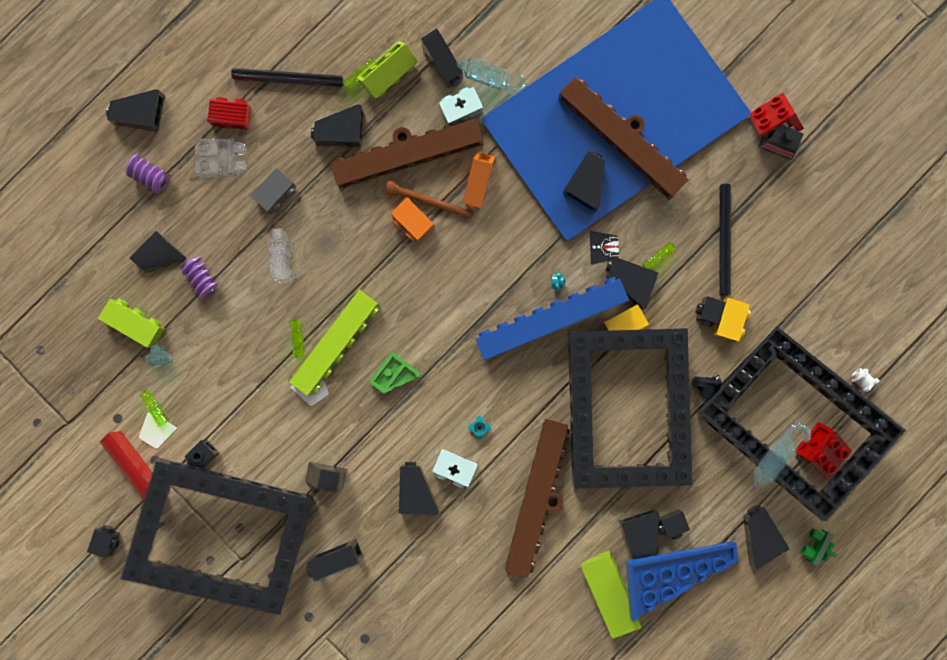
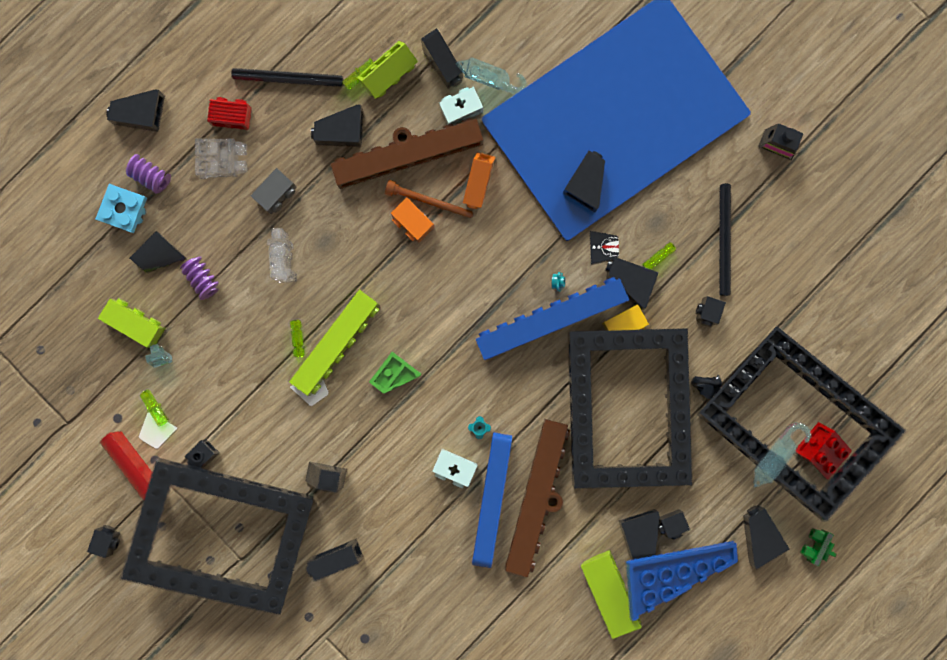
(121, 208): none -> medium azure piece
(415, 492): black slope -> none
(492, 500): none -> blue beam
(622, 138): reddish brown hinge -> none
(732, 320): yellow brick -> none
(774, 114): red bracket -> none
(864, 380): white brick -> none

